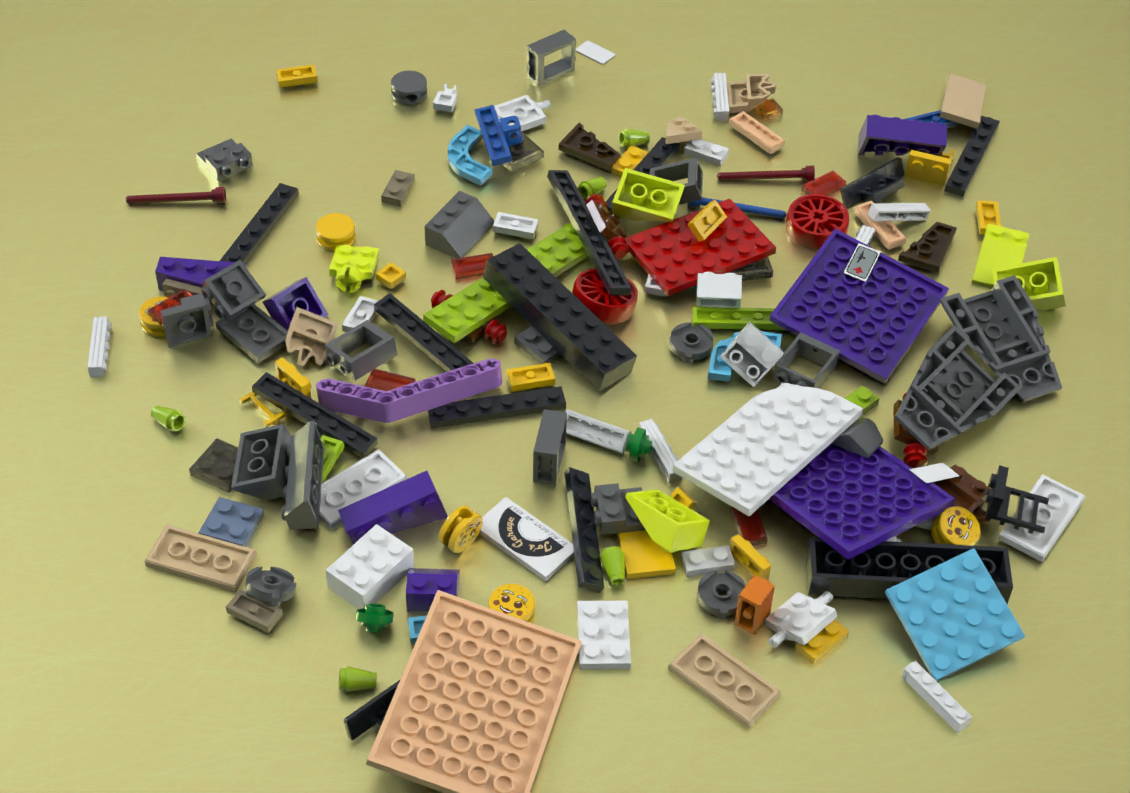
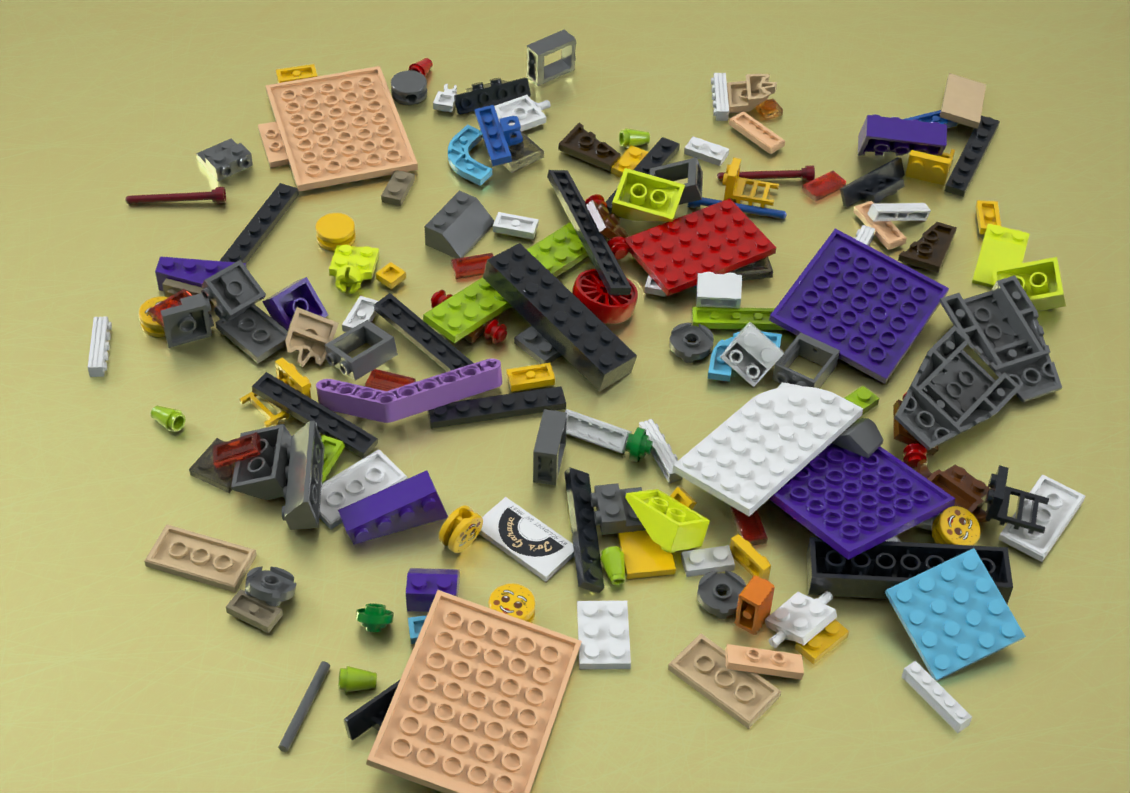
(232, 521): sand blue plate -> none
(236, 450): none -> clear red tile
(273, 144): none -> light nougat plate
(304, 706): none -> dark grey bar
(340, 128): none -> light nougat plate
(370, 568): white brick -> none
(422, 66): none -> red cone
(489, 94): none -> black bracket
(591, 187): lime cone -> none
(595, 52): white sticker -> none
(681, 130): tan wing -> none
(707, 220): yellow plate -> none
(736, 185): none -> yellow plate
(764, 661): none -> light nougat plate
(814, 218): red piece -> none
(862, 262): sticker -> none
(934, 472): white sticker -> none

